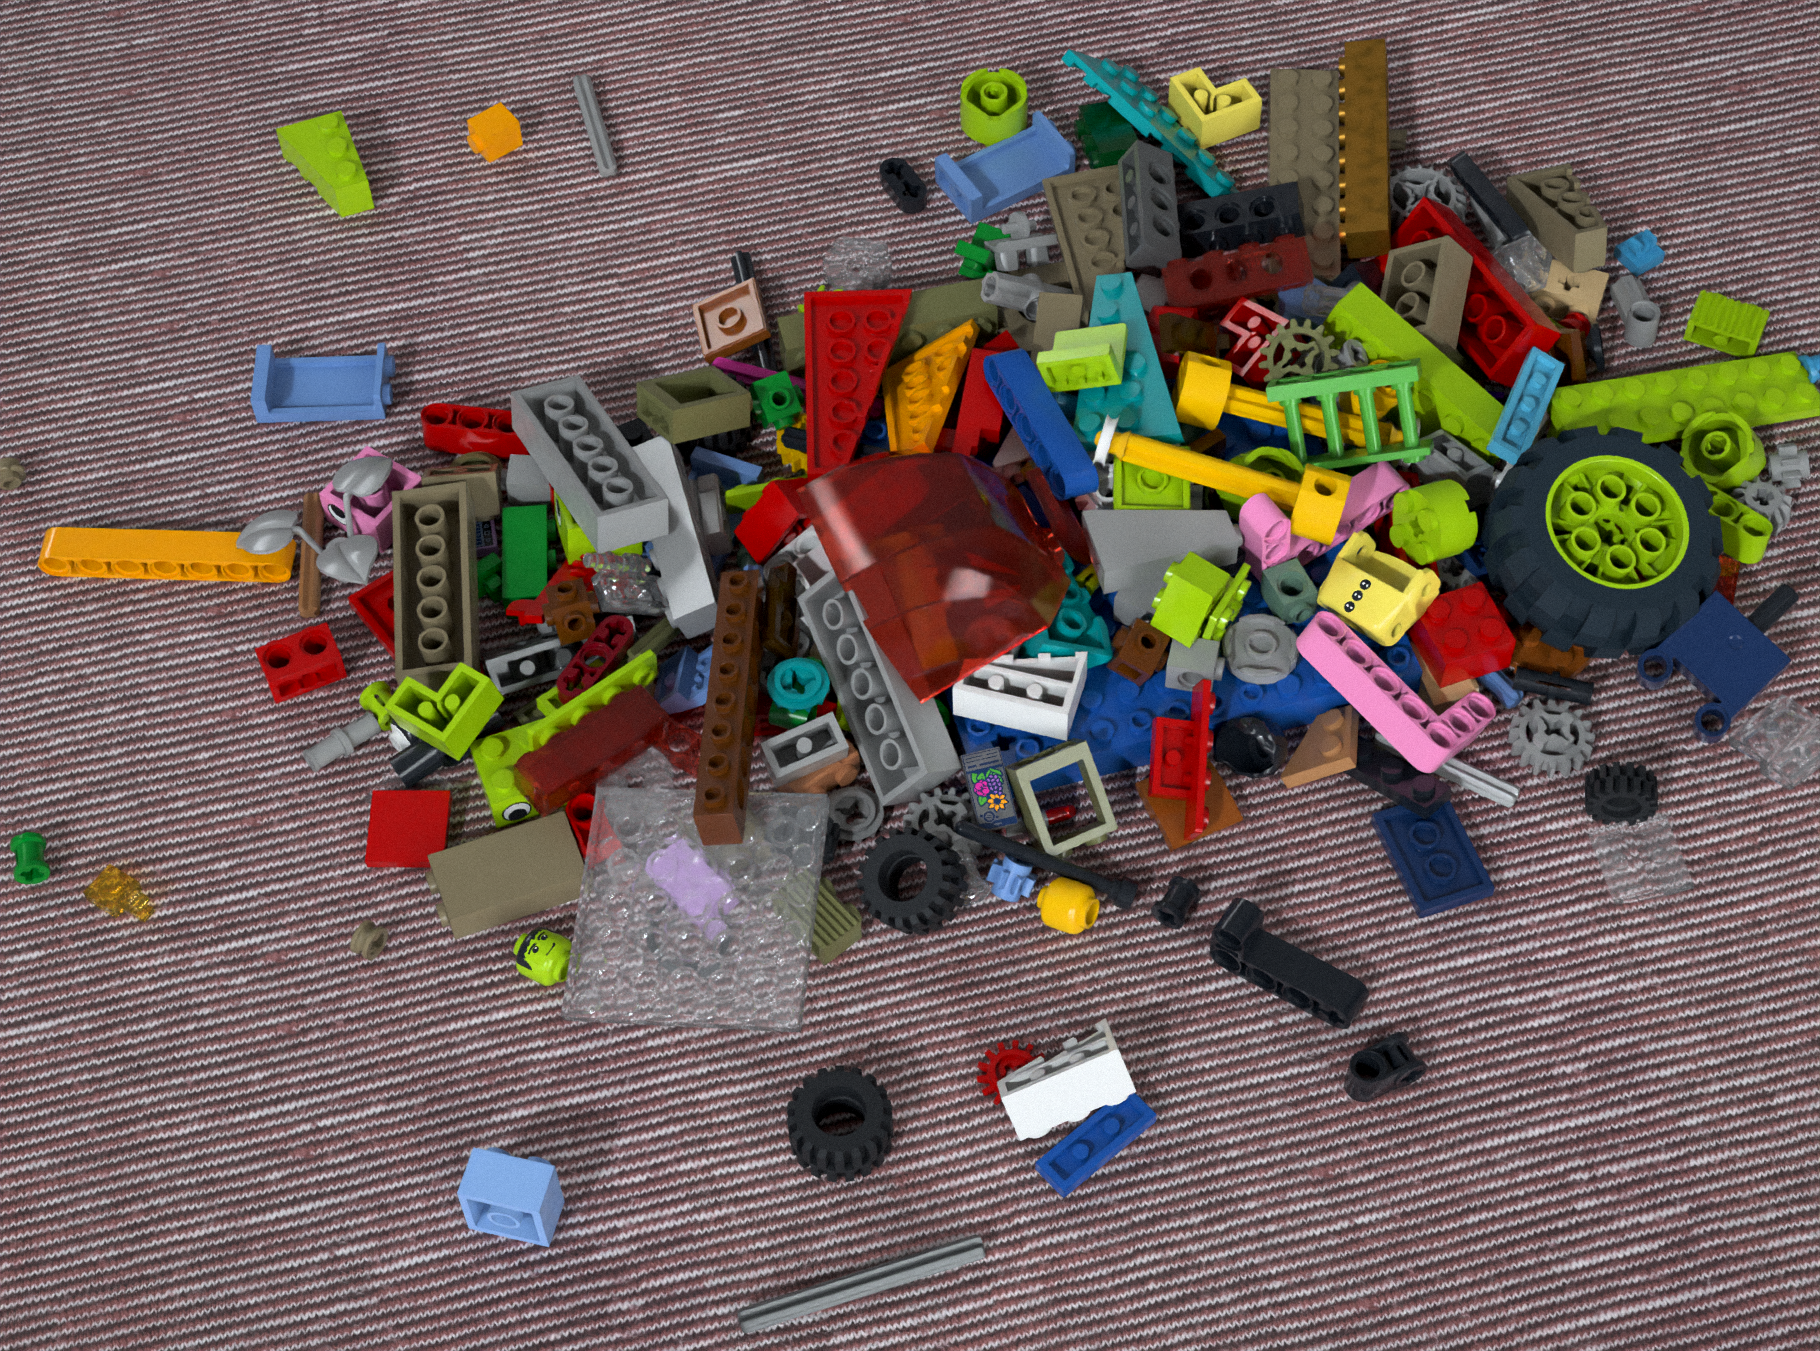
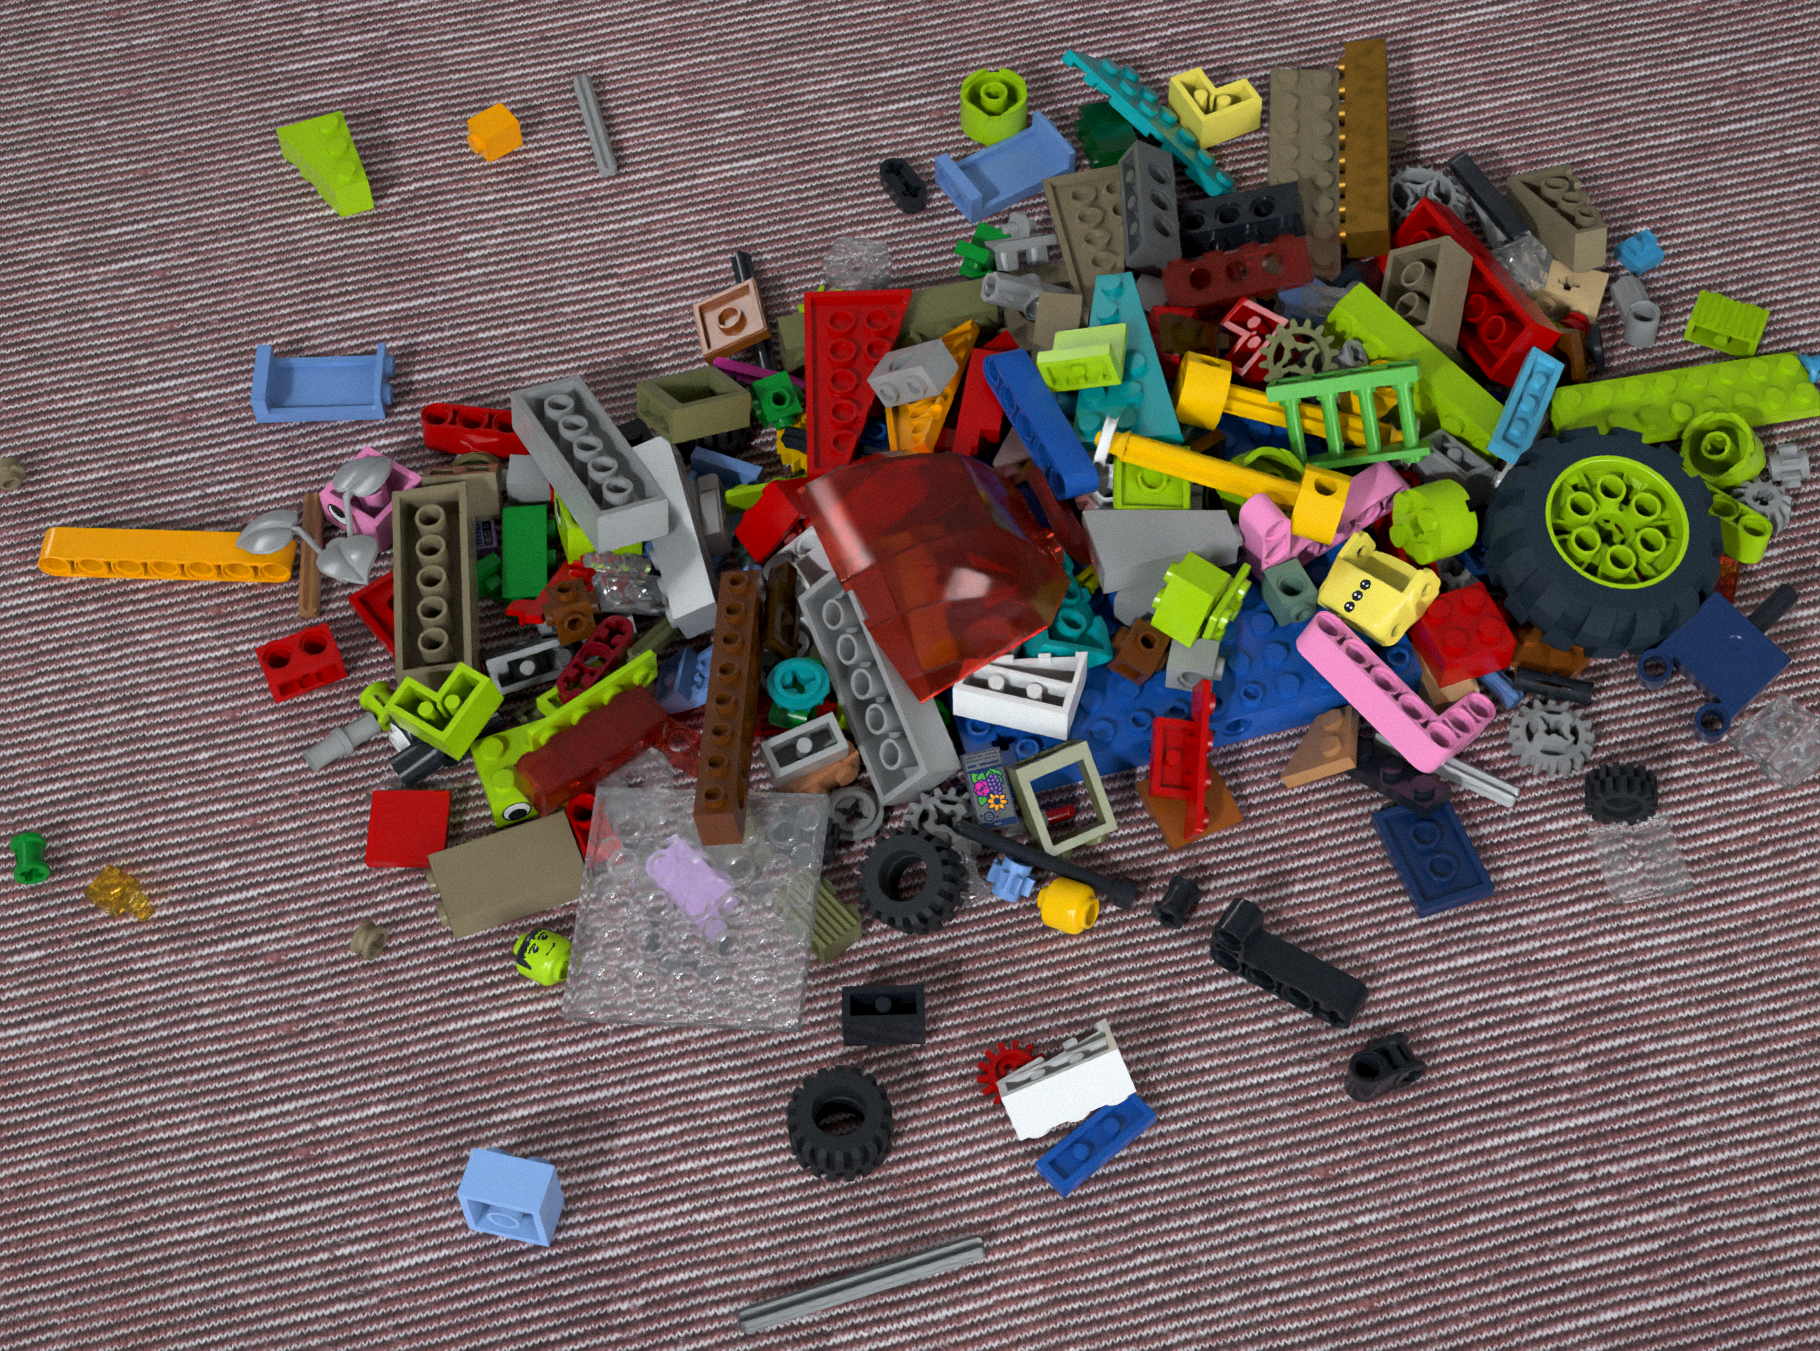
(883, 1015): none -> black brick
(913, 373): none -> light grey brick
(1251, 746): black hair -> none
(1260, 649): light grey tile -> none

